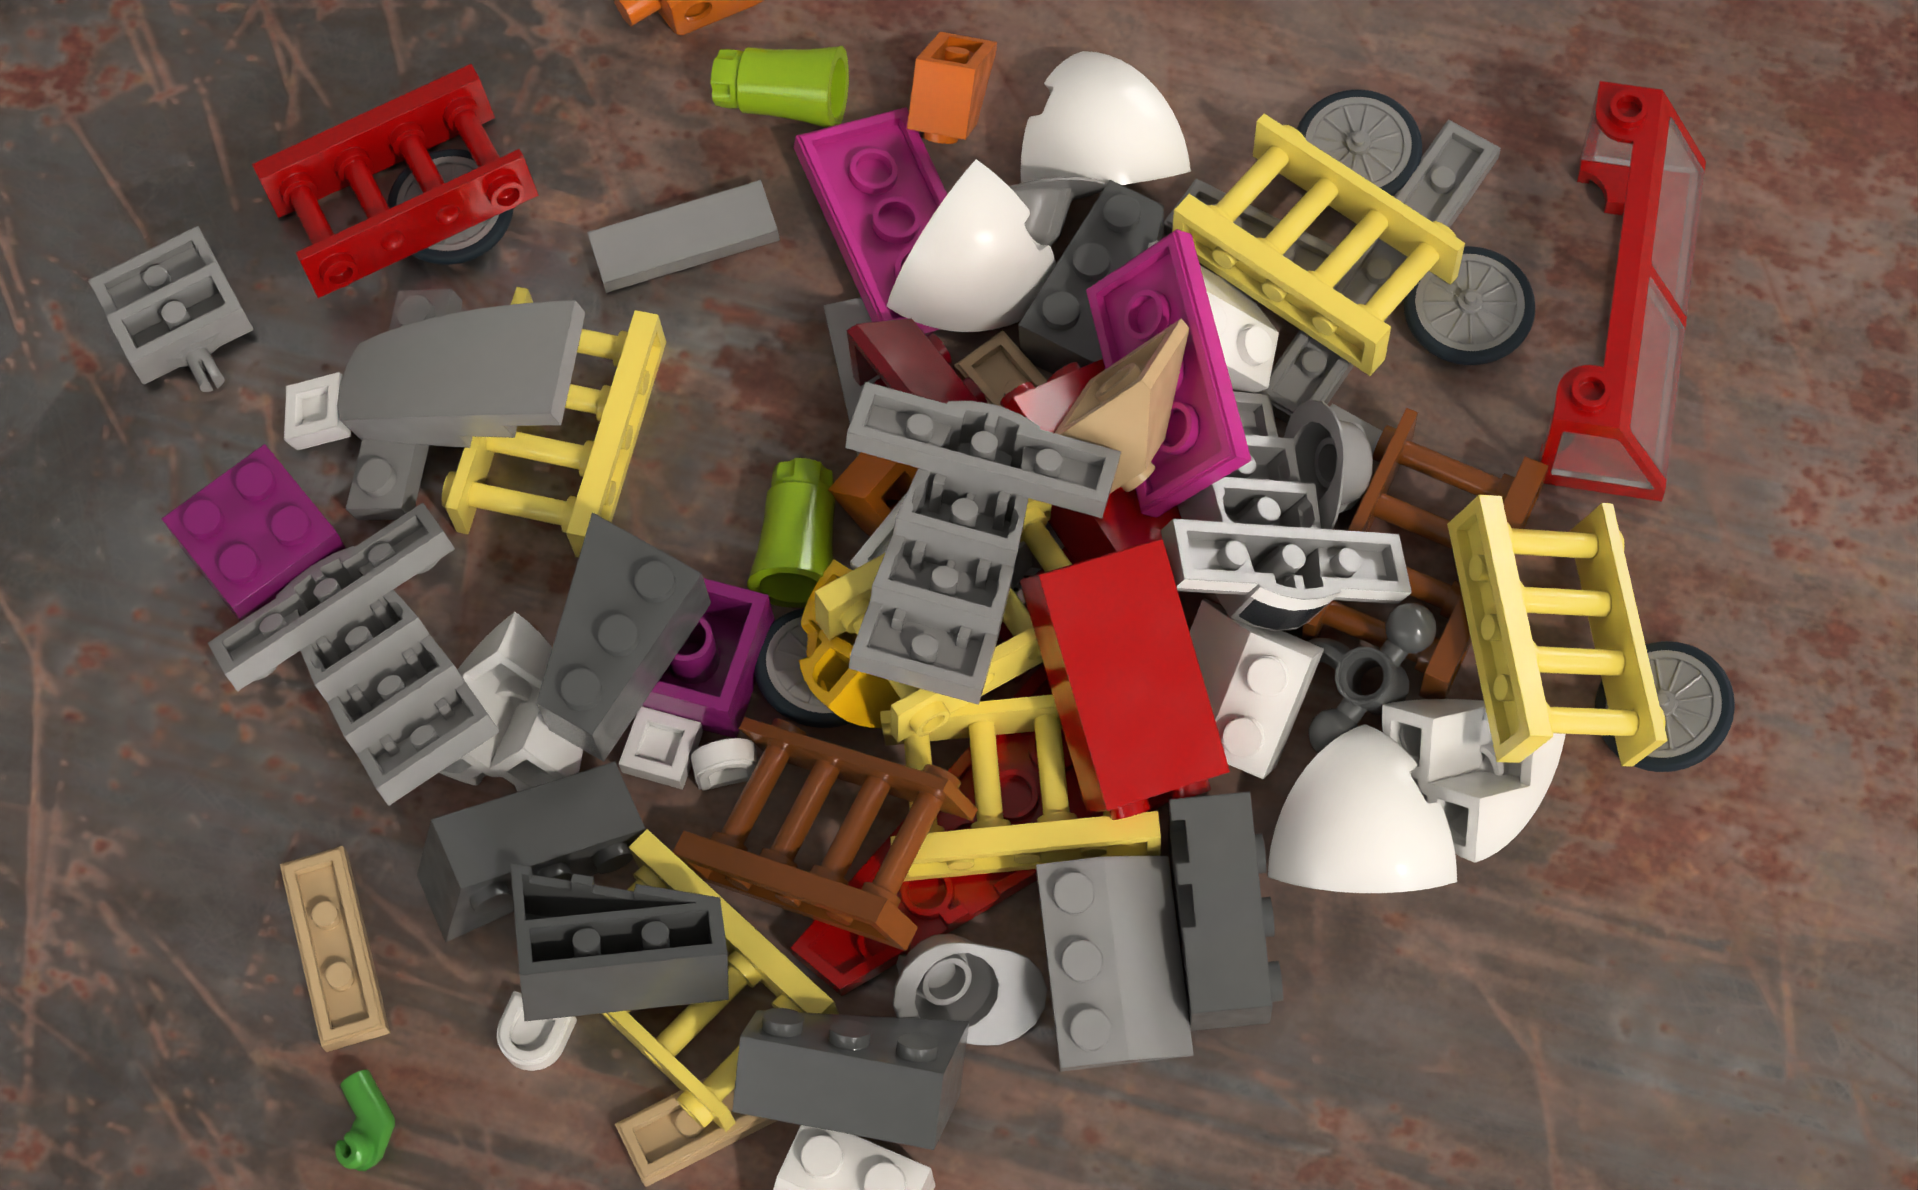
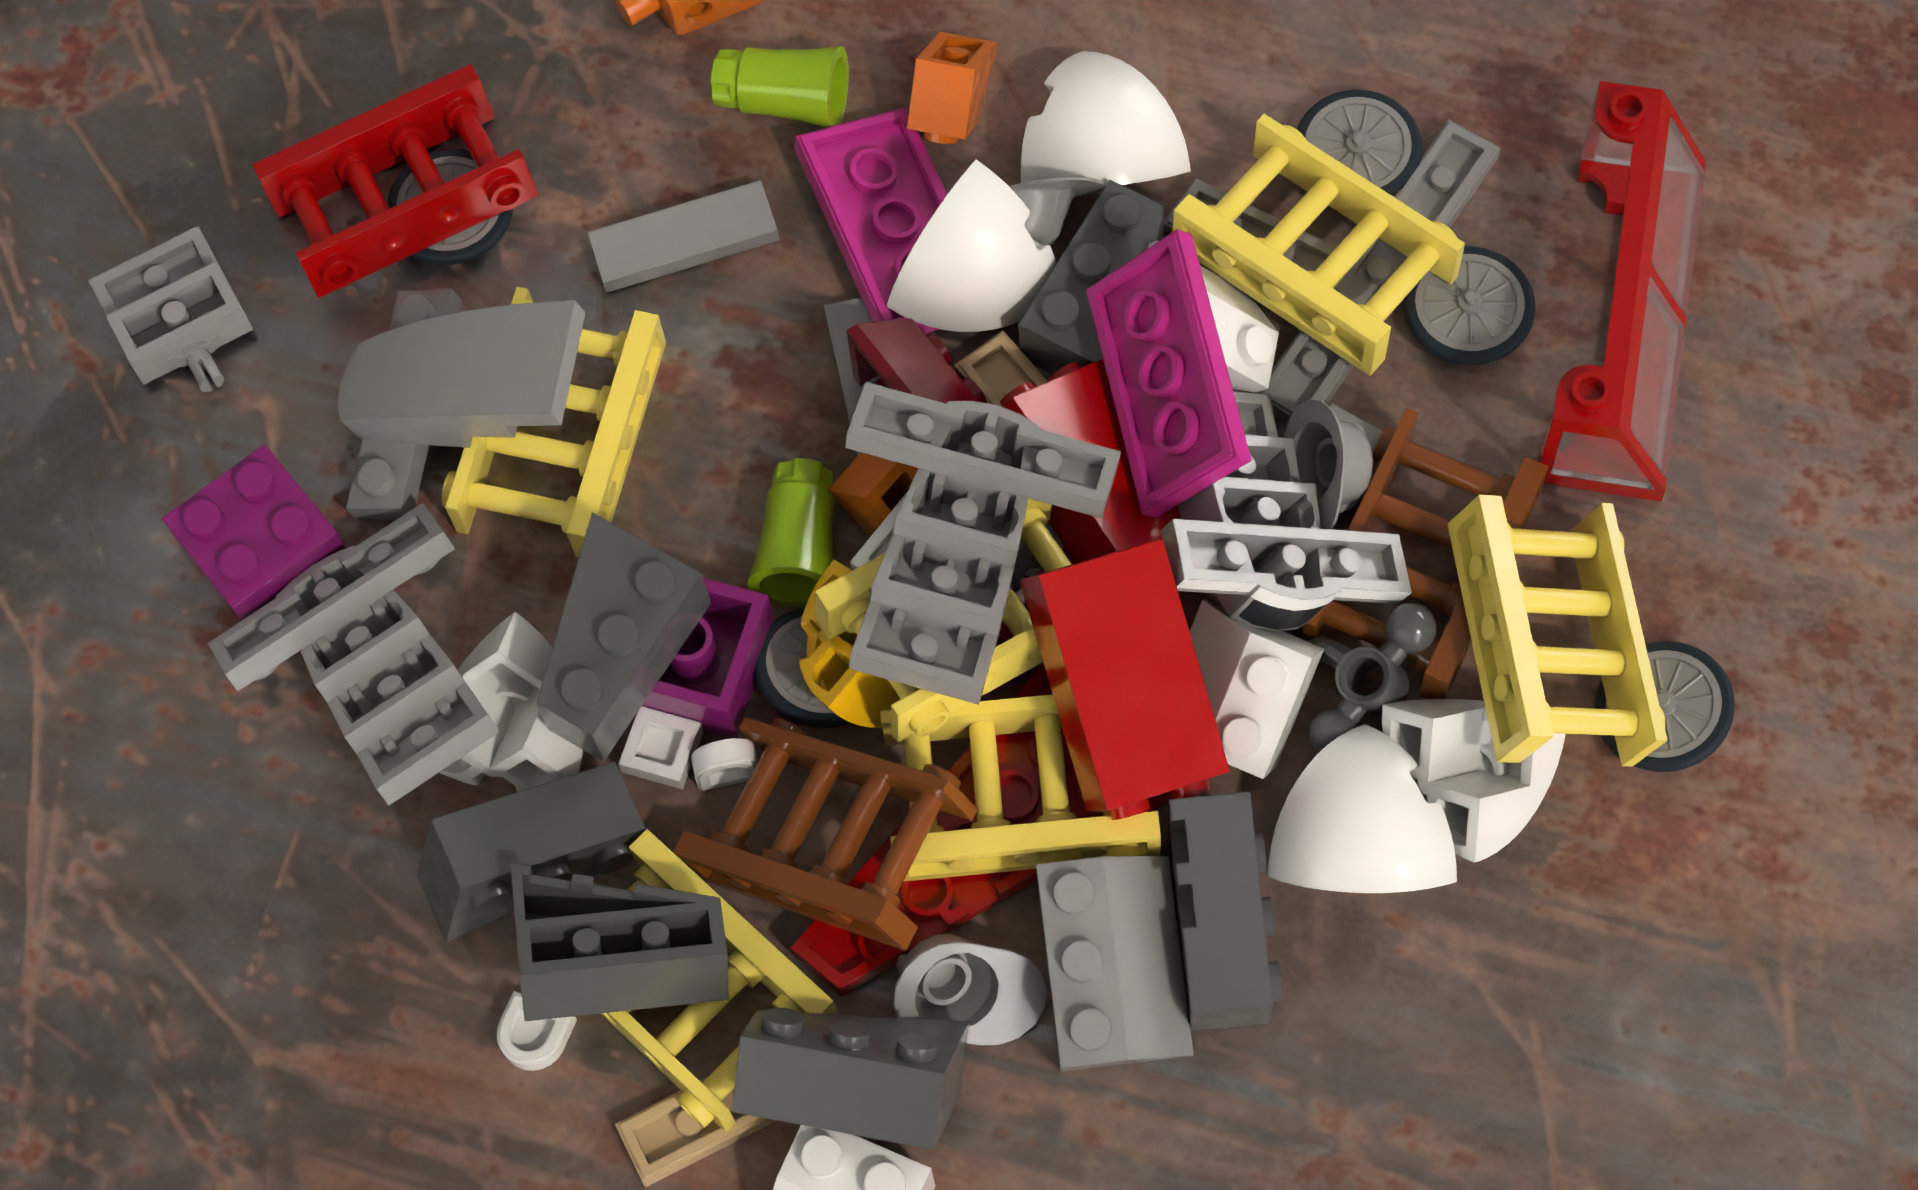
(313, 412): white plate -> none
(334, 949): tan tile -> none
(372, 1126): bright green arm -> none
(1131, 405): tan slope -> none

